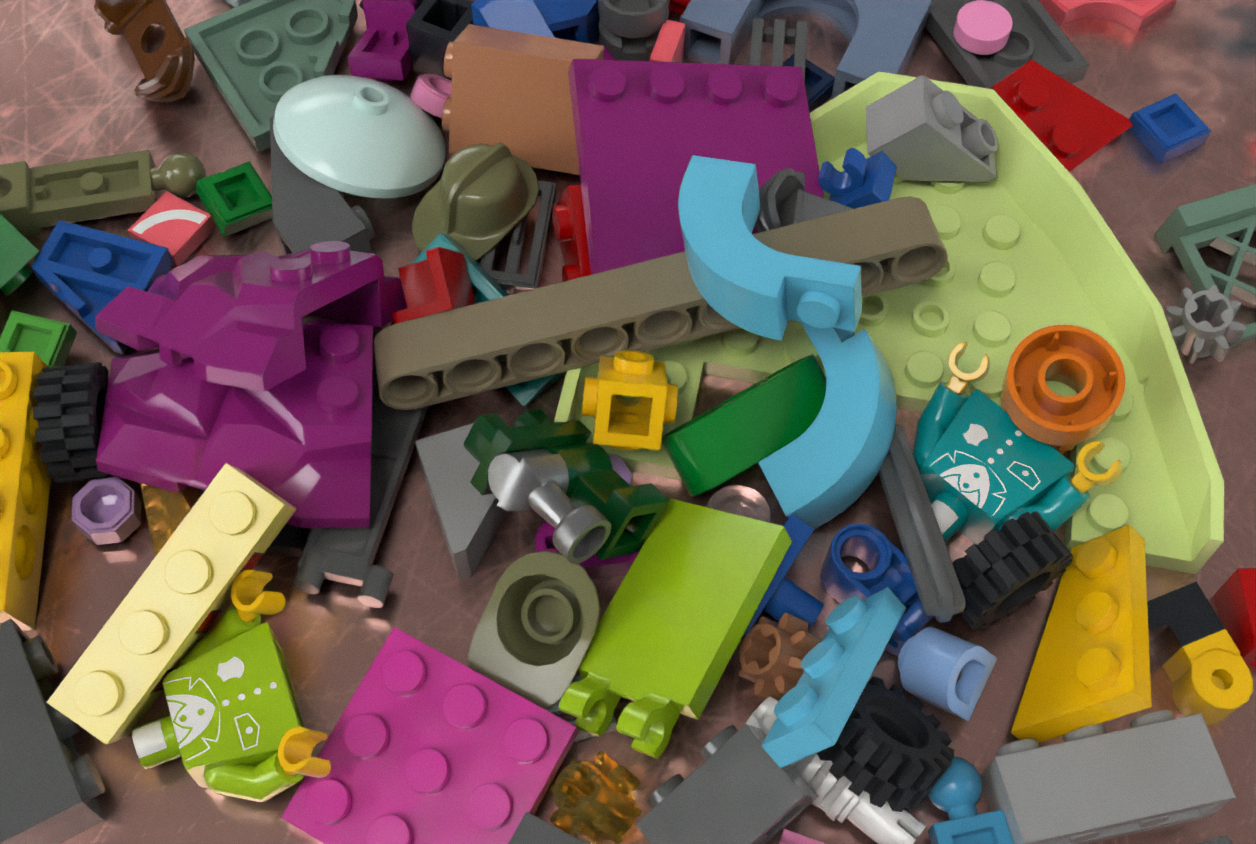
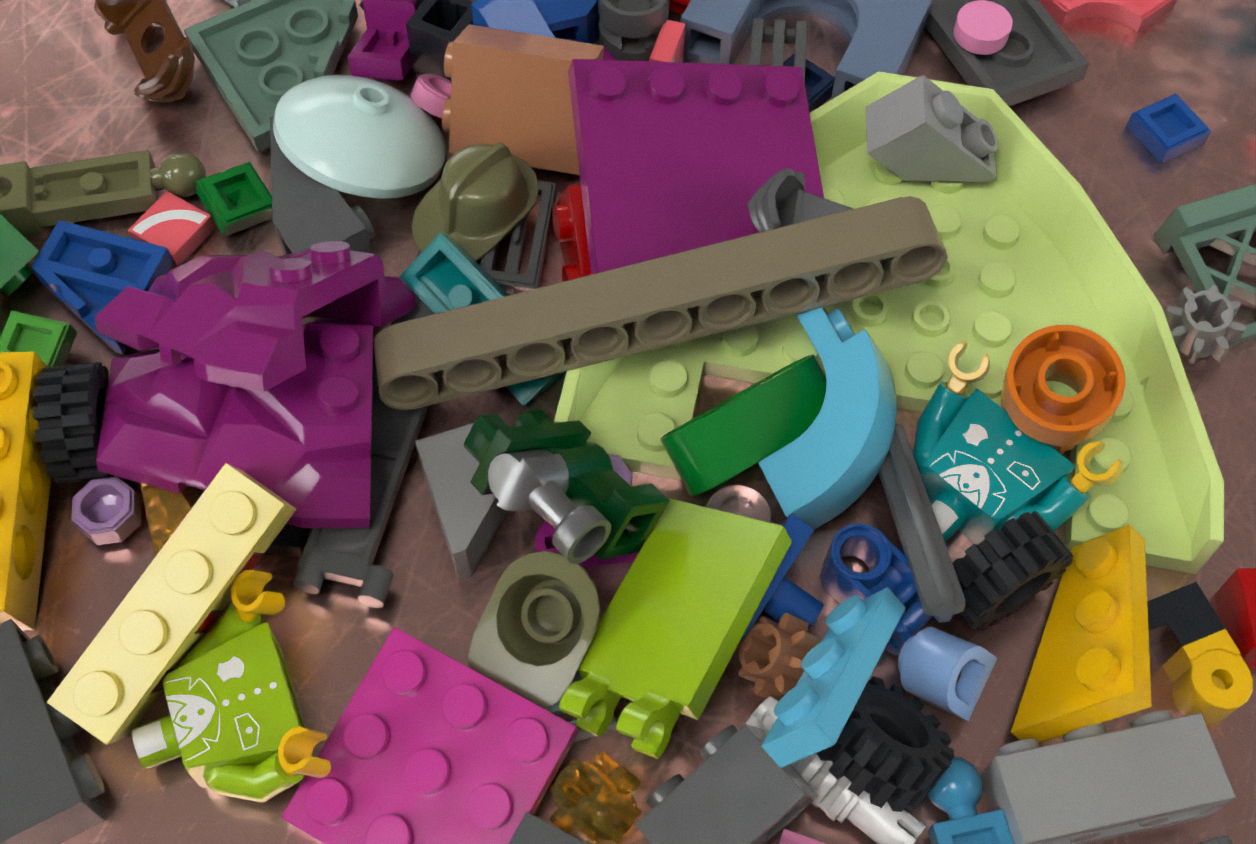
(435, 285): red panel -> none
(635, 420): yellow brick -> none
(745, 277): medium azure arch -> none
(862, 180): blue tile -> none
(1060, 114): red wing -> none

